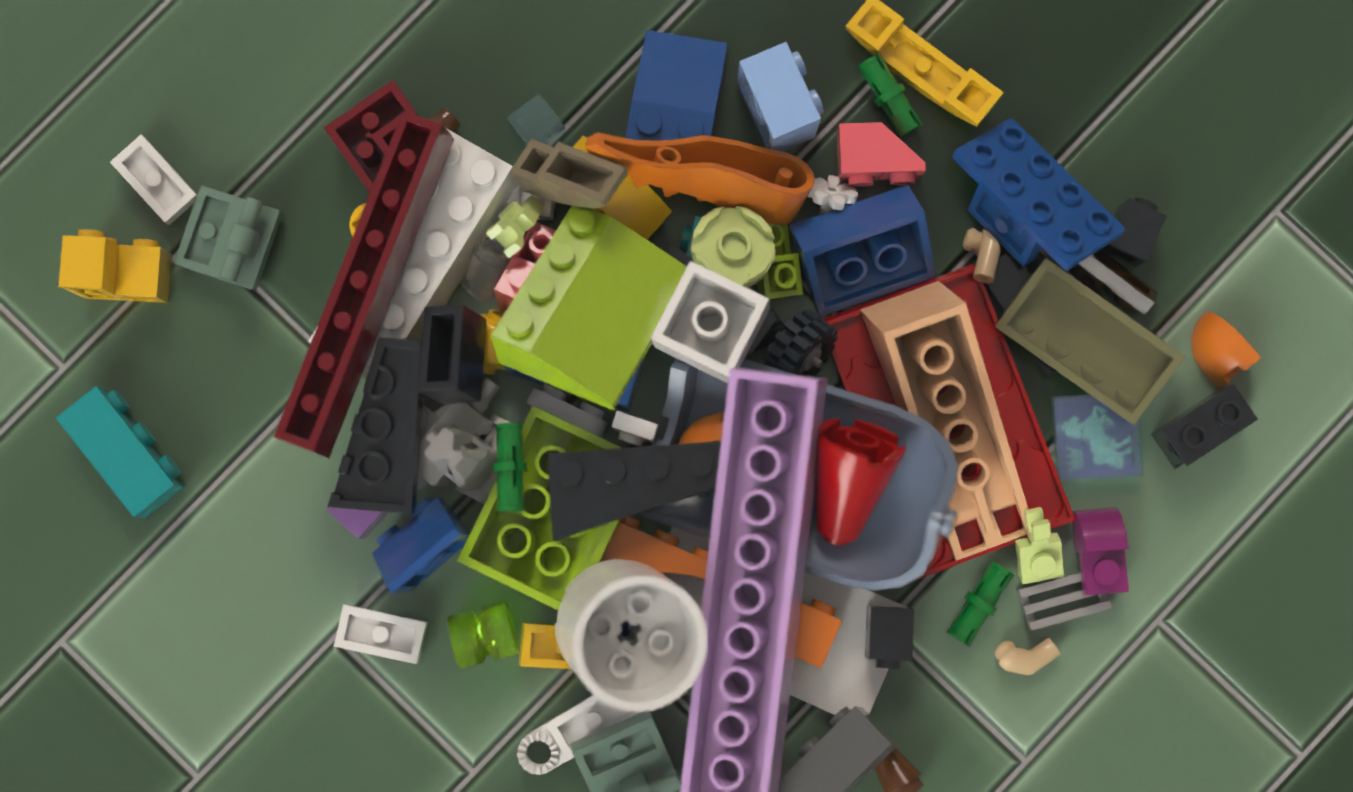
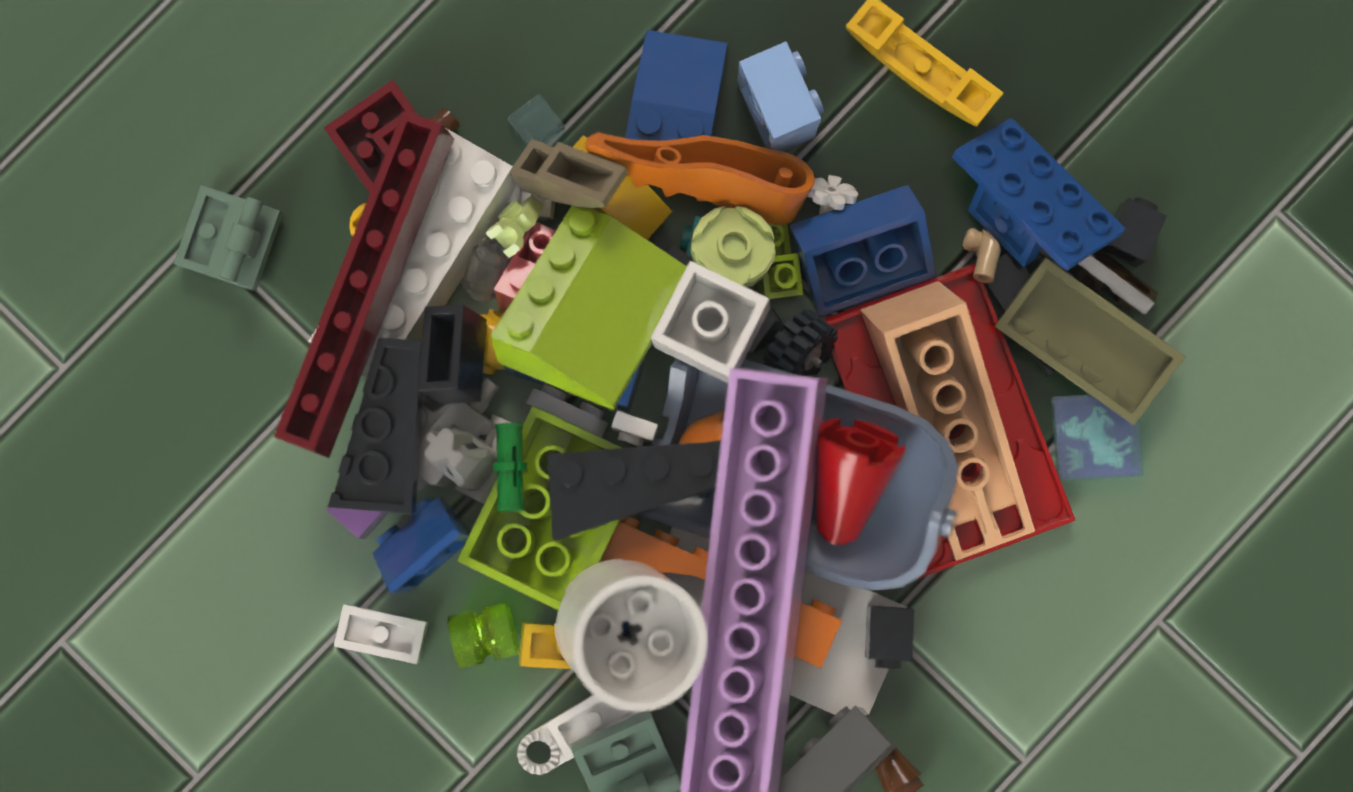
(108, 271): yellow brick -> none
(121, 451): teal brick -> none
(154, 179): white plate -> none
(875, 153): coral slope -> none
(890, 95): green pin -> none
(980, 603): green pin -> none
(1025, 661): tan arm -> none
(1028, 609): light grey tile -> none
(1041, 553): yellowish green plate -> none
(1101, 547): magenta brick -> none
(1204, 426): black hinge -> none
(1220, 349): orange brick -> none

